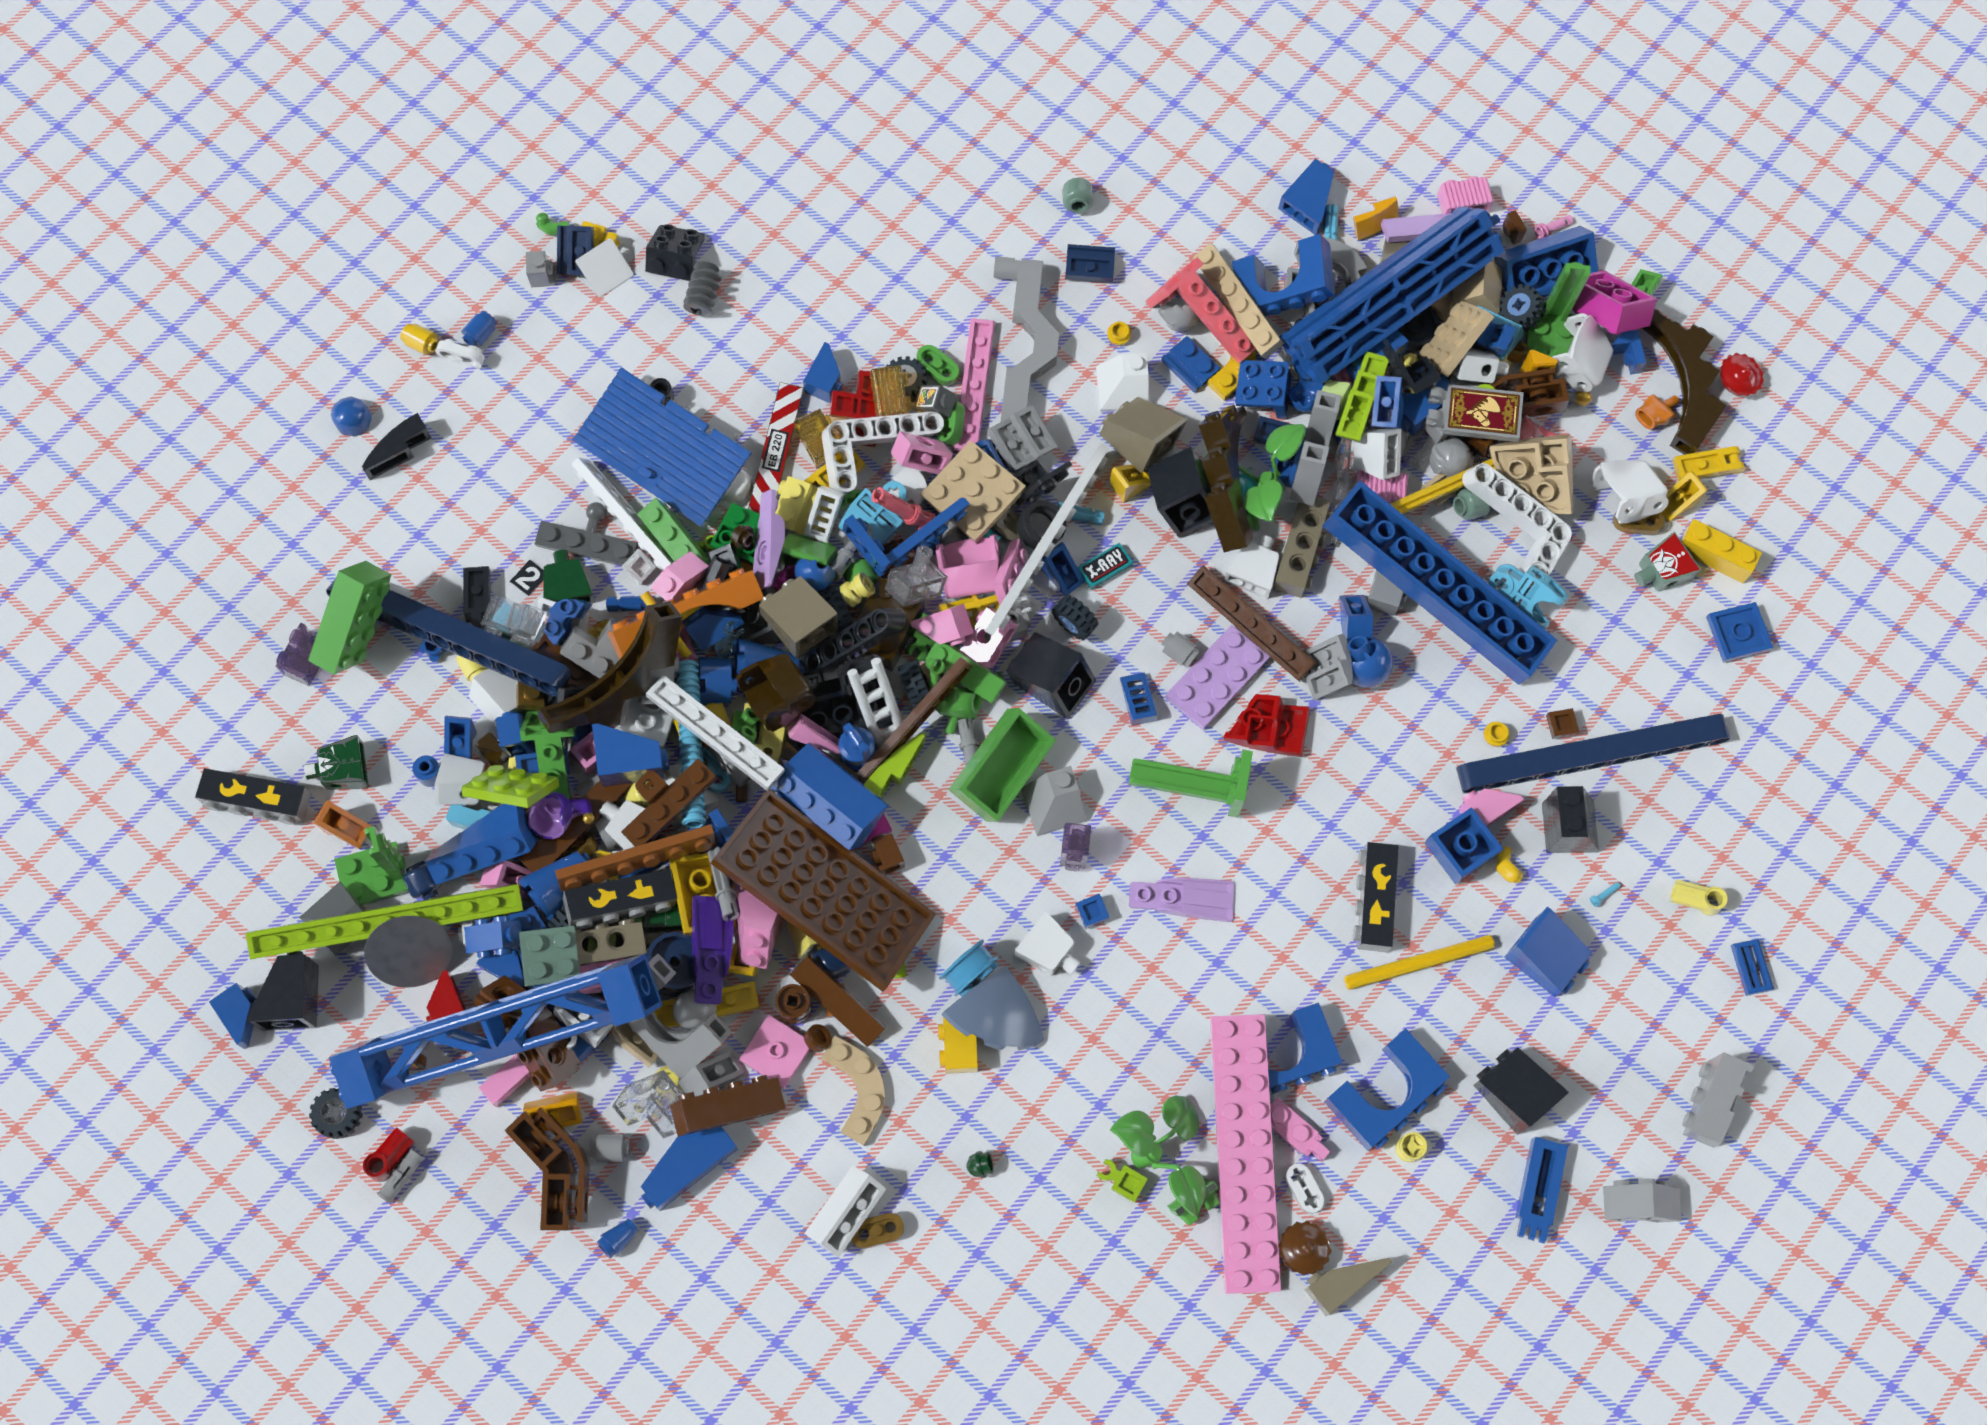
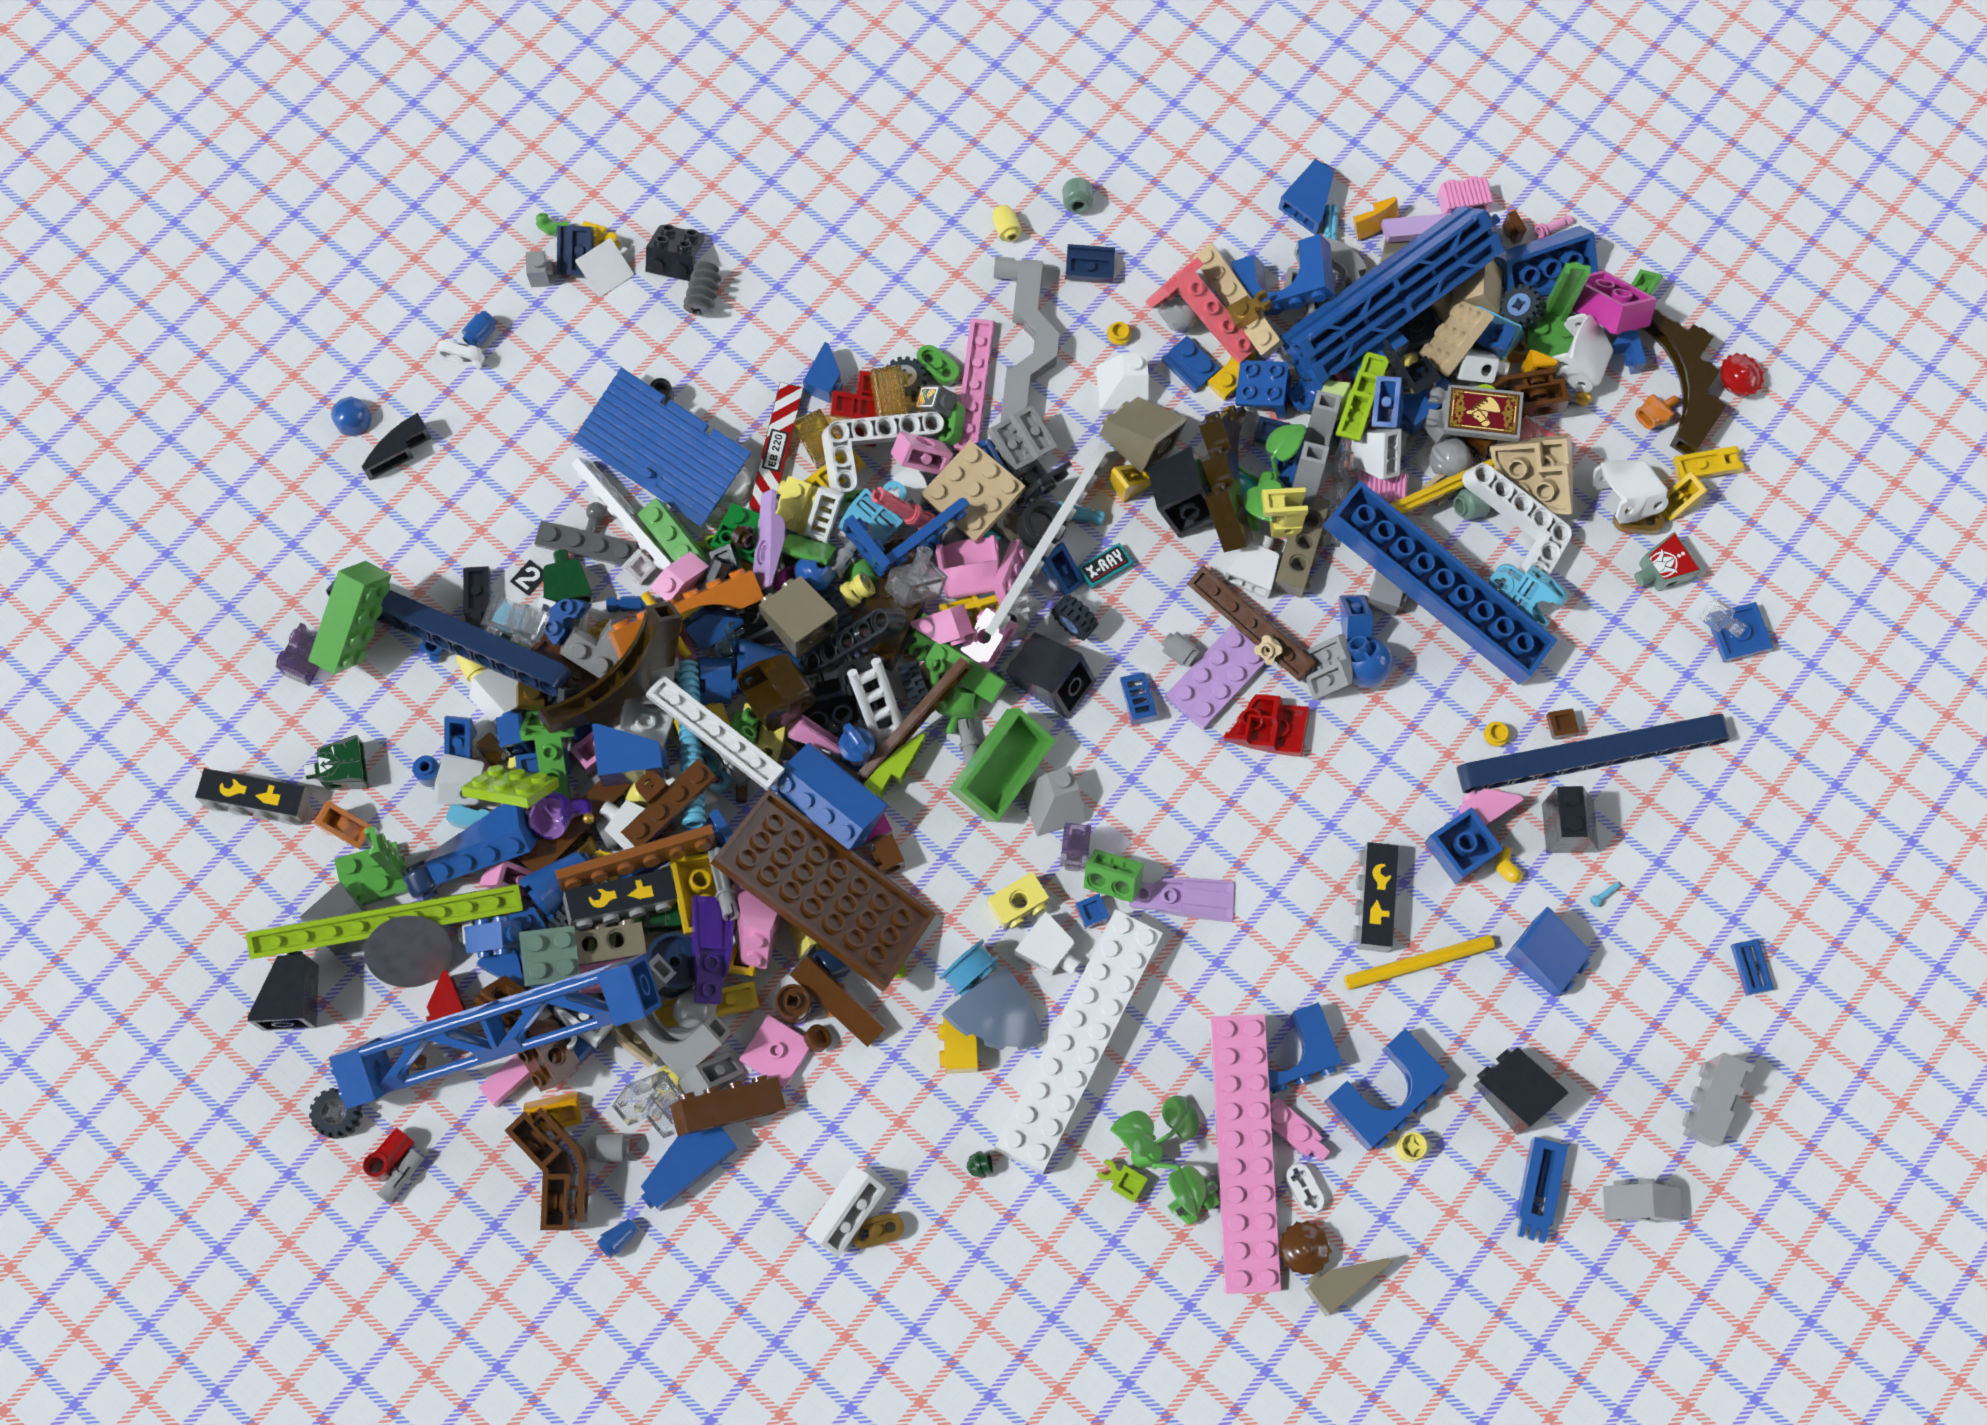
(233, 1010): blue slope -> none
(419, 338): yellow brick -> none
(868, 1084): tan plate -> none
(1006, 223): none -> light yellow brick
(1026, 888): none -> light yellow brick
(1078, 1042): none -> white brick
(1113, 875): none -> bright green brick
(1196, 782): bright green bracket -> none
(1245, 310): none -> pearl gold plate
(1274, 646): none -> tan plate
(1286, 509): none -> light yellow piece
(1696, 897): light yellow piece -> none
(1720, 551): yellow brick -> none
(1720, 615): none -> clear plate

